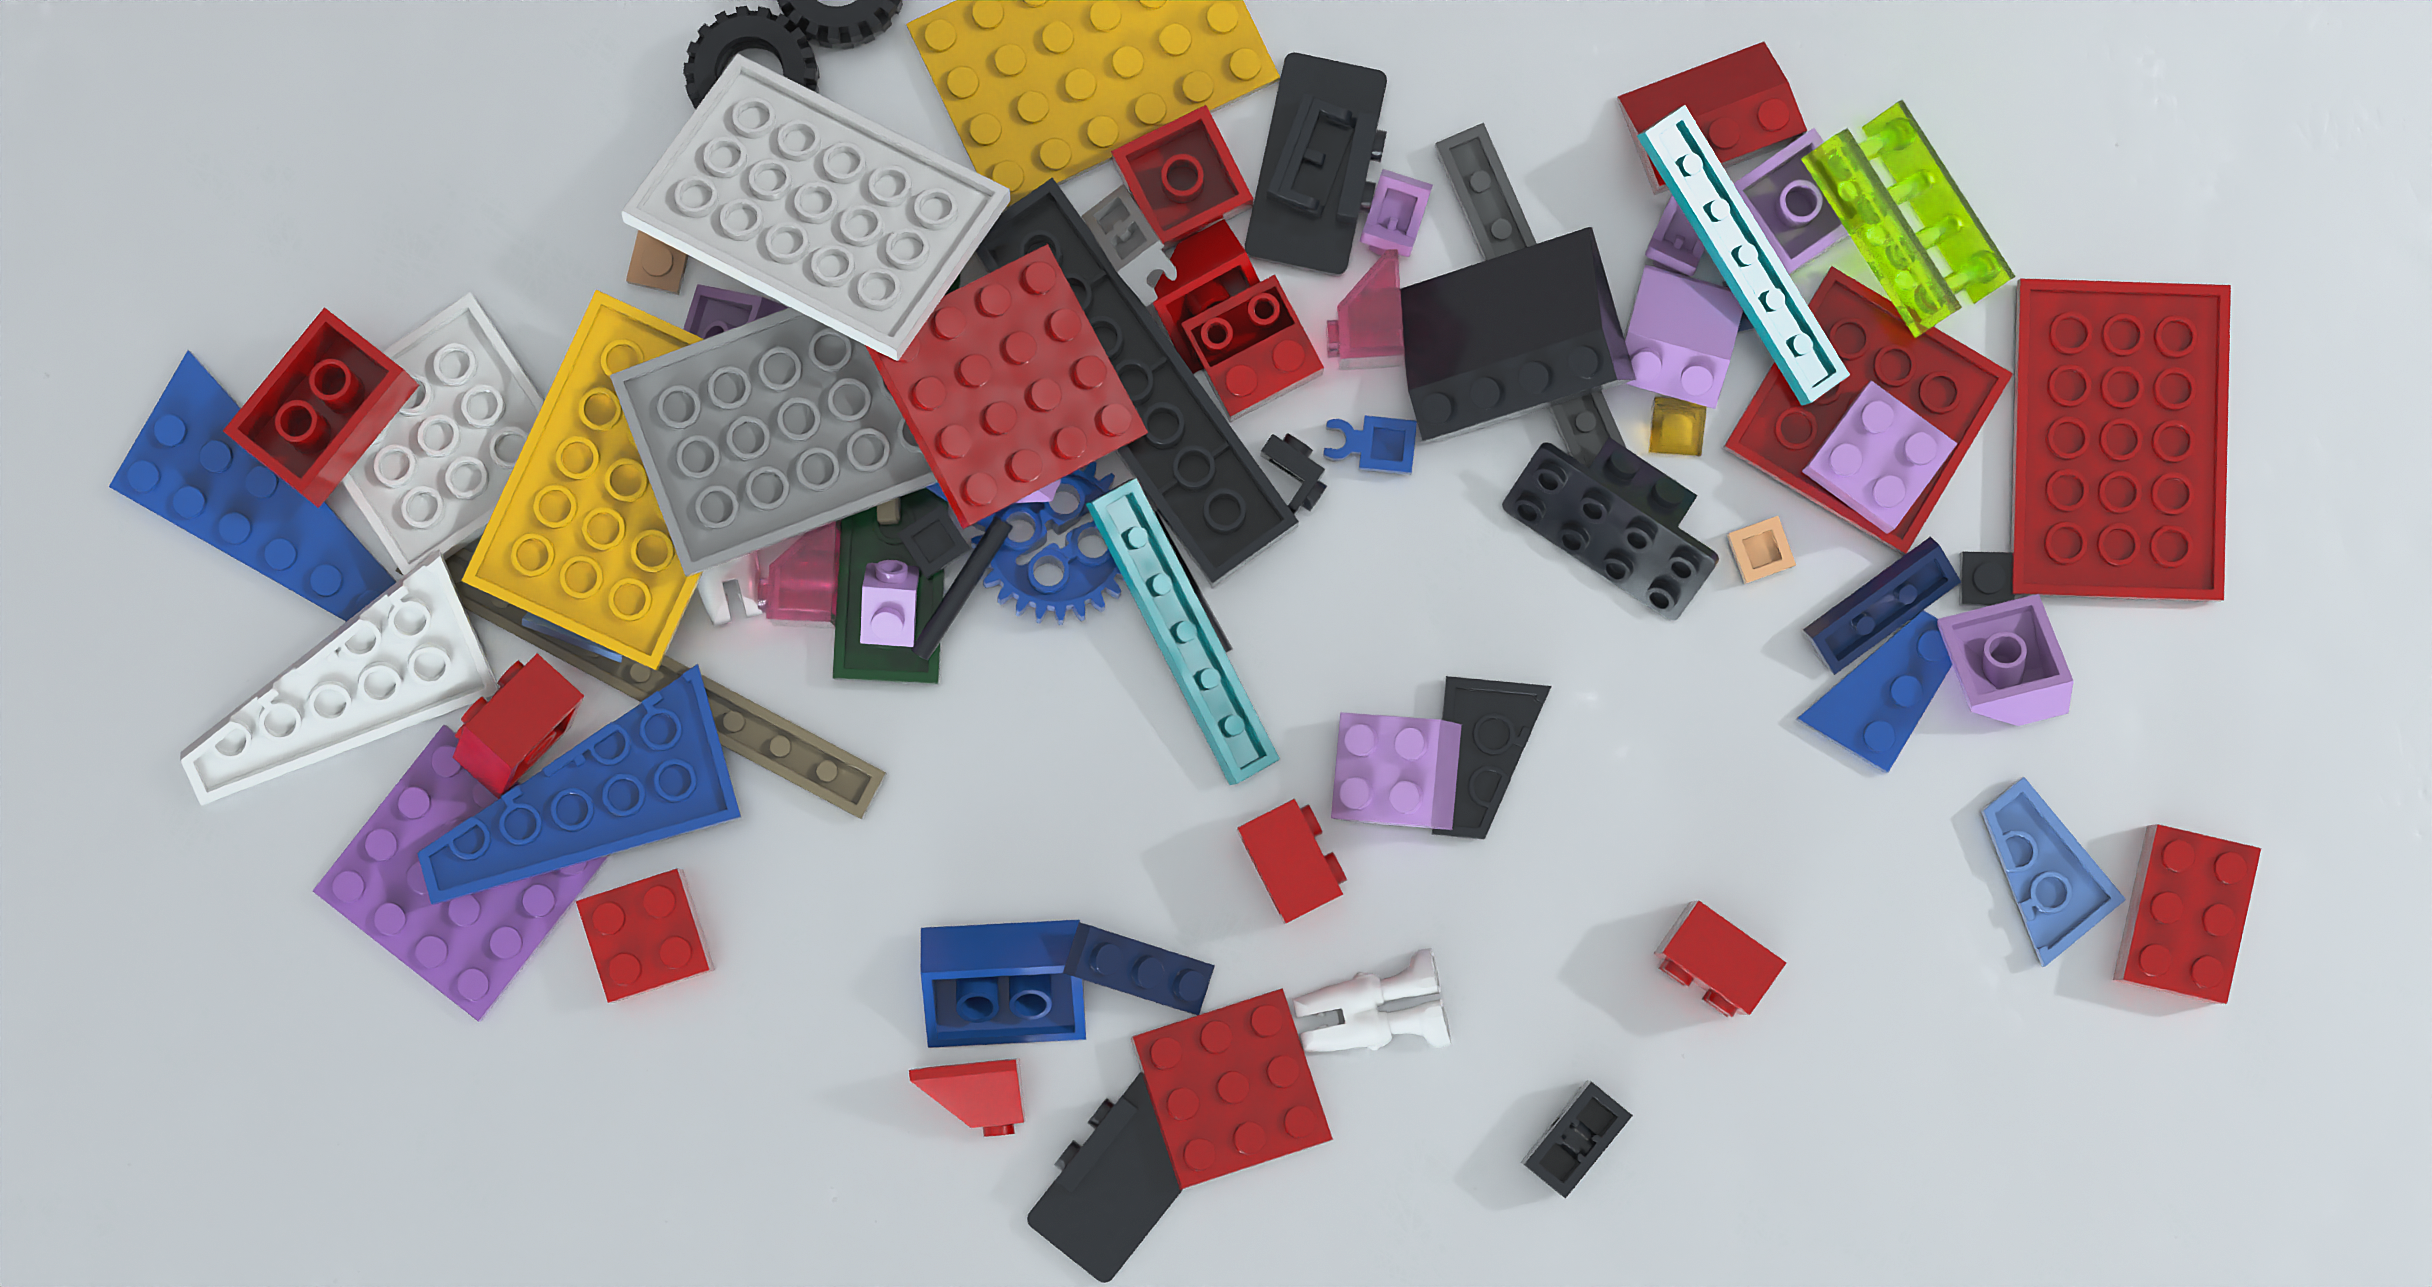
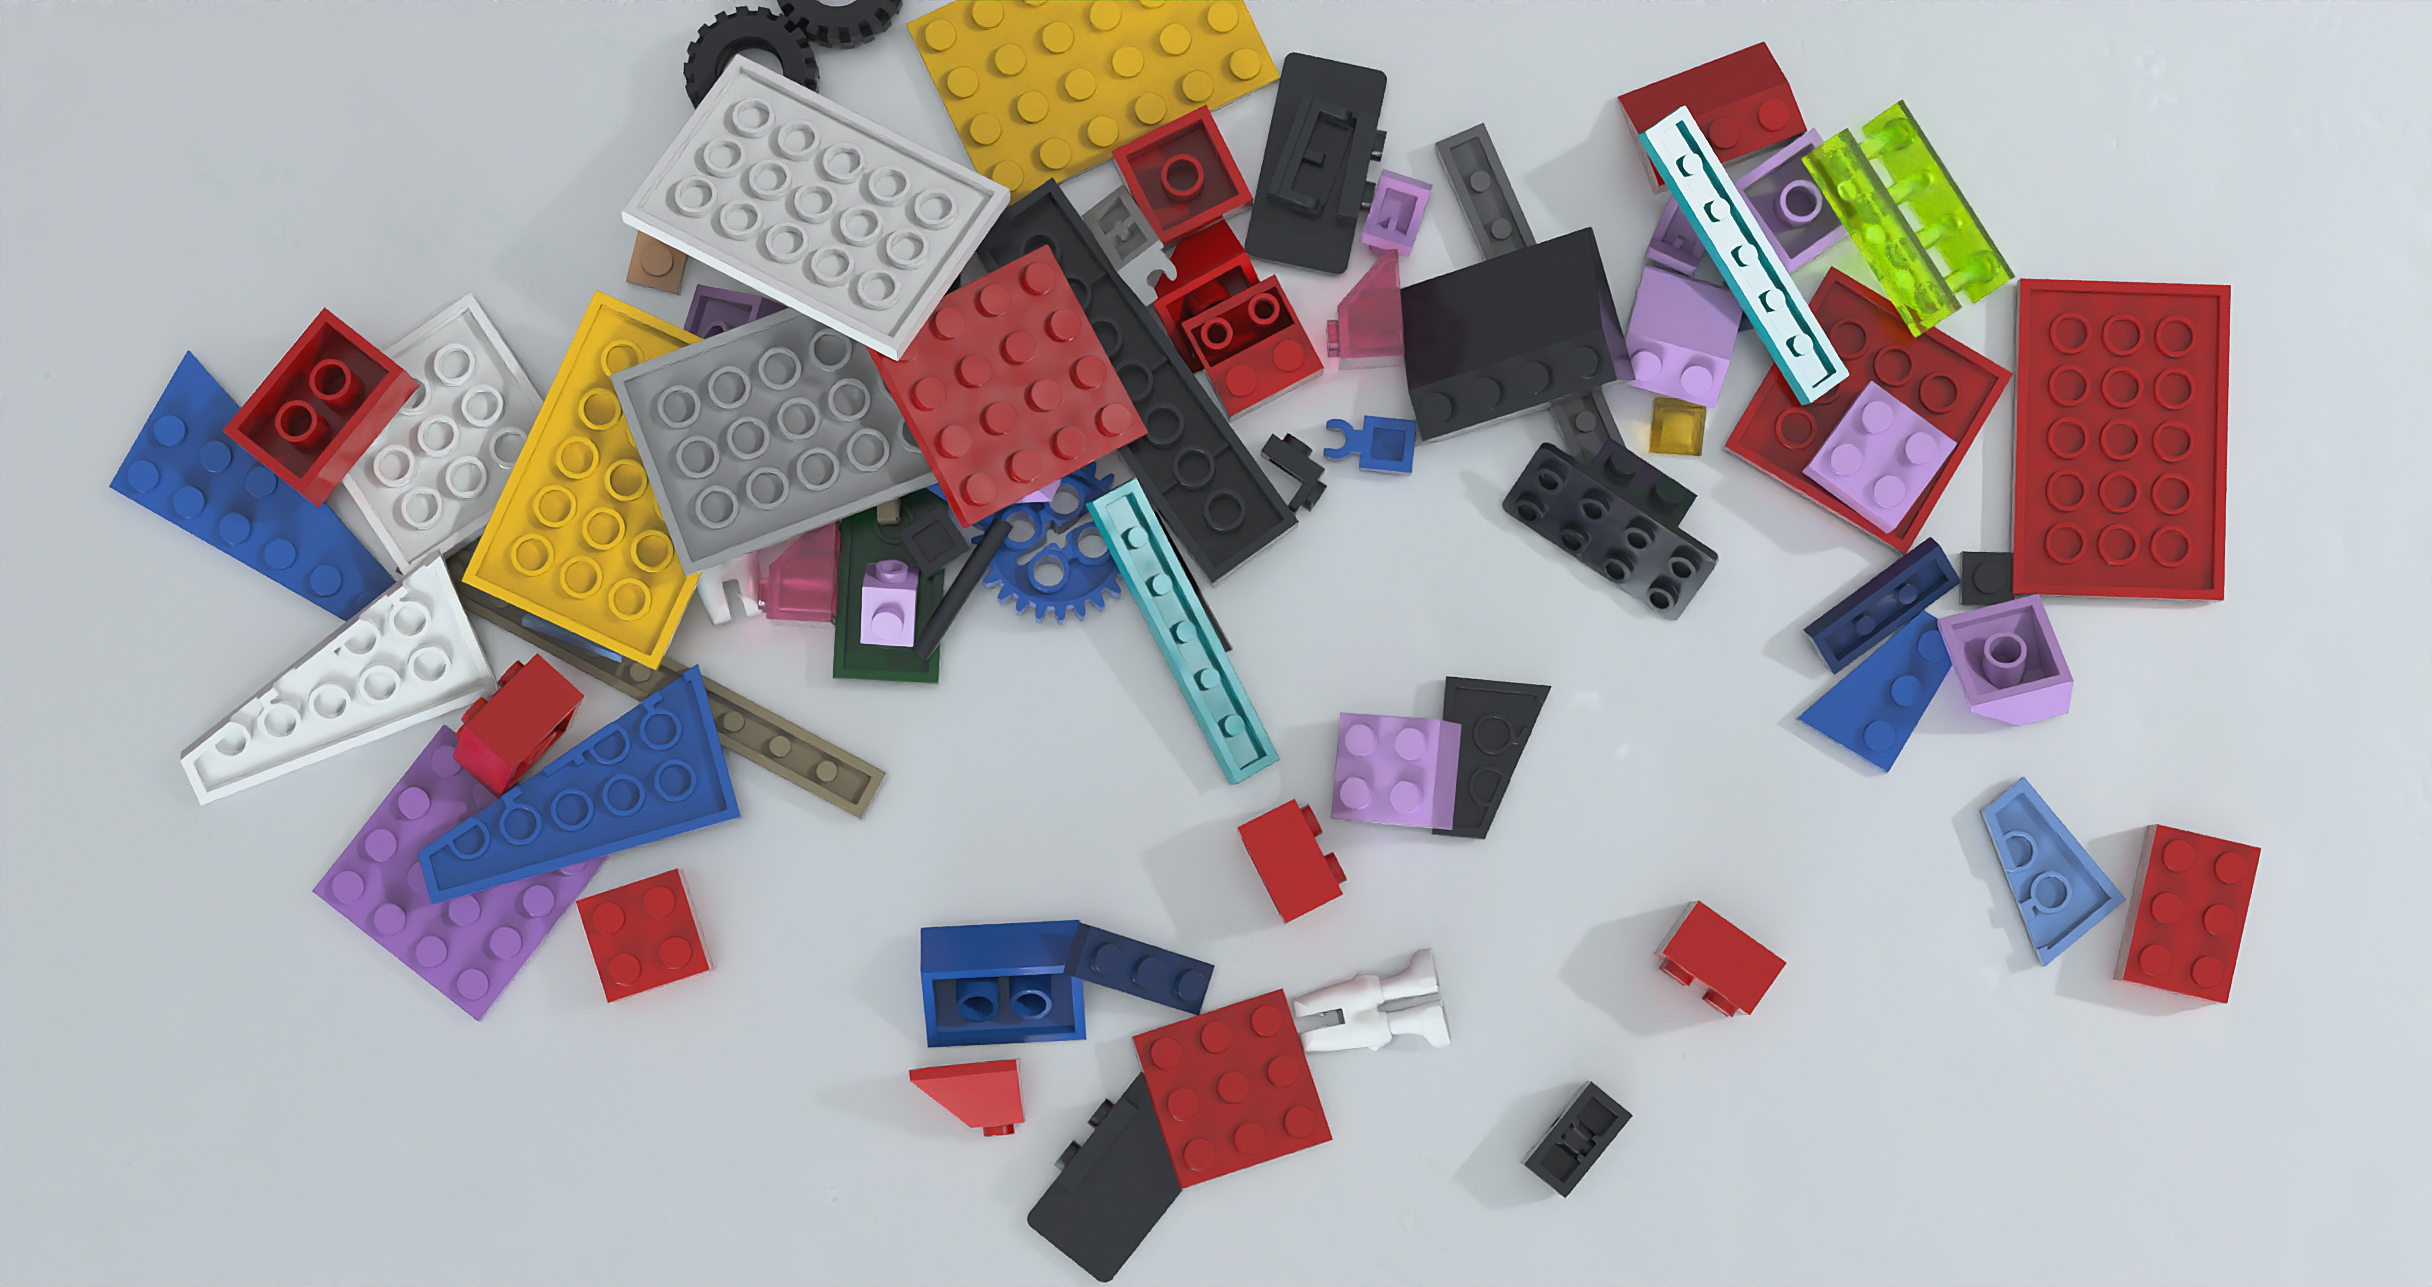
(1761, 549): light nougat plate -> none

